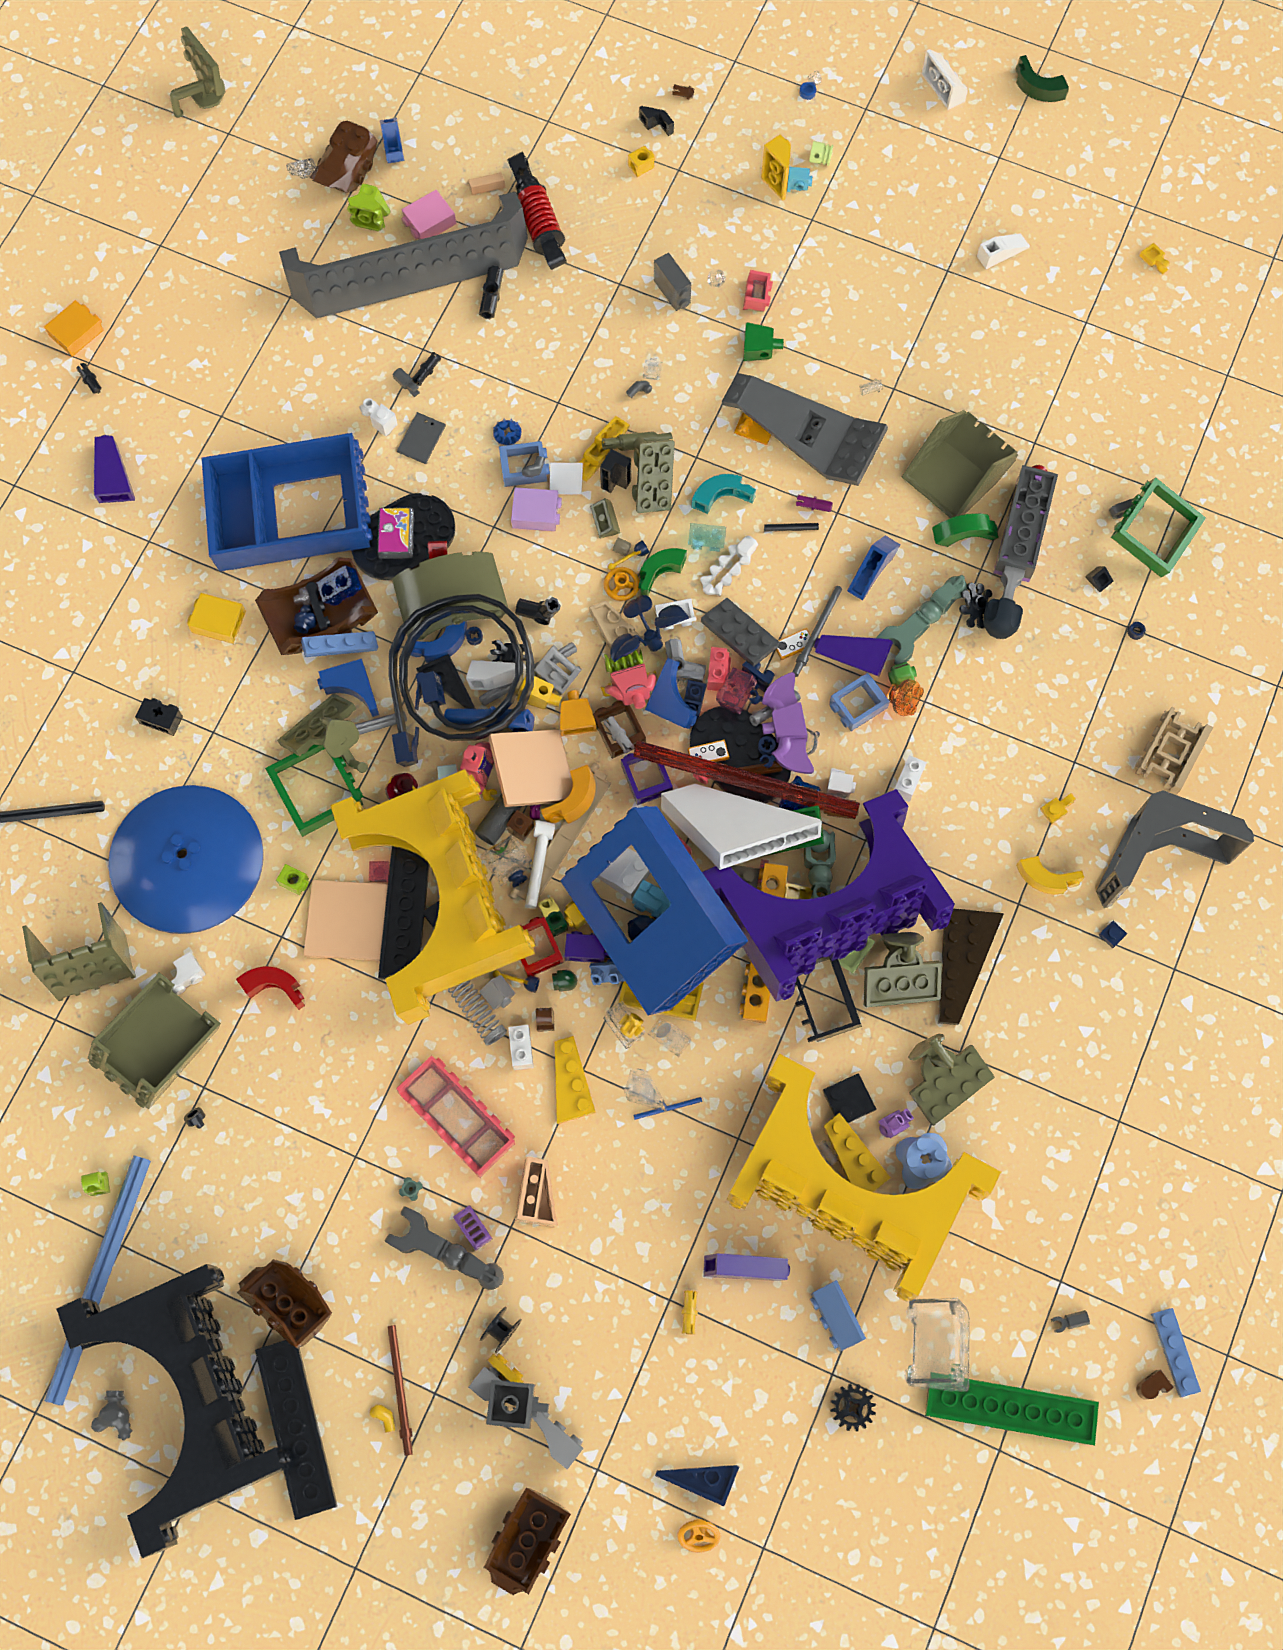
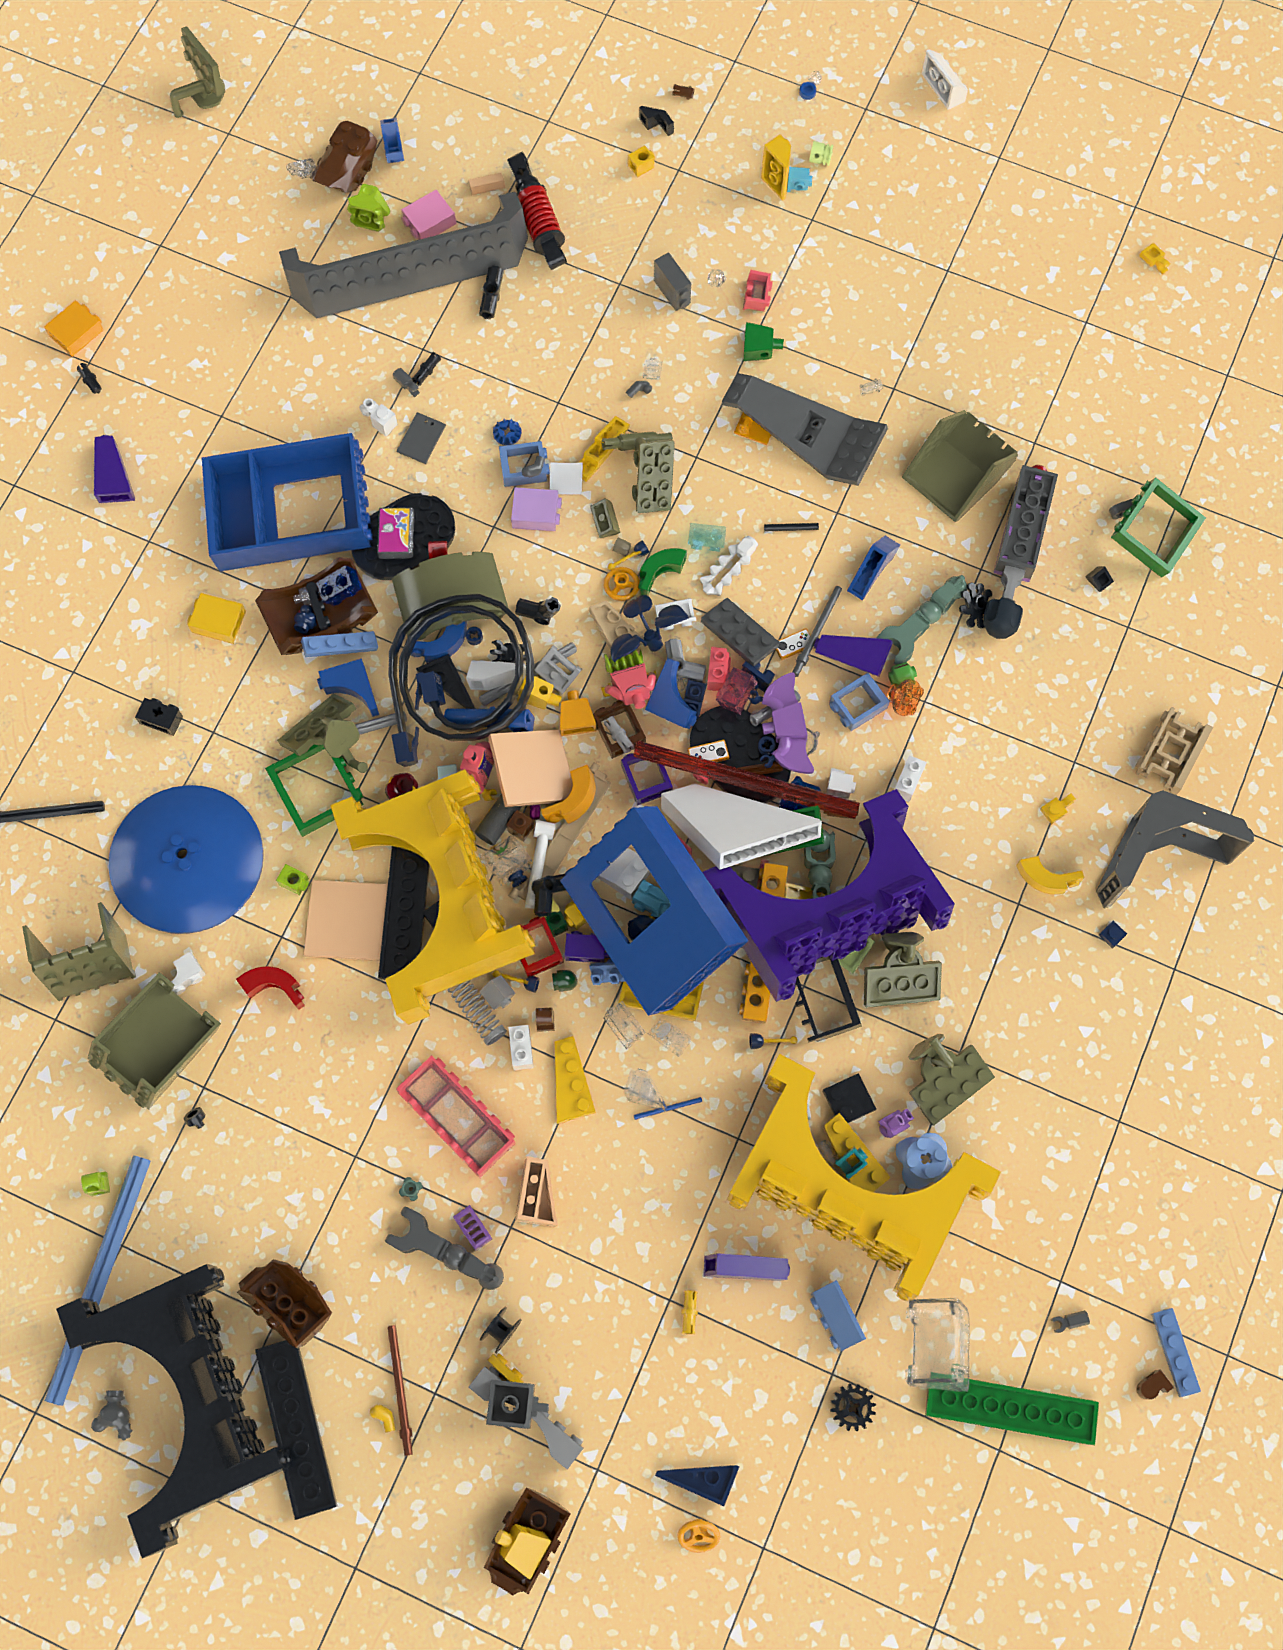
(379, 871): clear pink plate -> none
(523, 1548): none -> yellow torso
(543, 890): none -> black piece
(615, 471): black piece -> none
(631, 1025): yellow gear -> none
(721, 486): teal arch -> none
(756, 1040): none -> hinge
(814, 503): magenta axle -> none
(846, 1167): none -> teal window
(963, 955): dark brown wing -> none
(964, 527): green arch -> none
(1000, 249): white slope -> none
(1040, 87): dark green arch -> none
(1134, 635): dark blue axle -> none

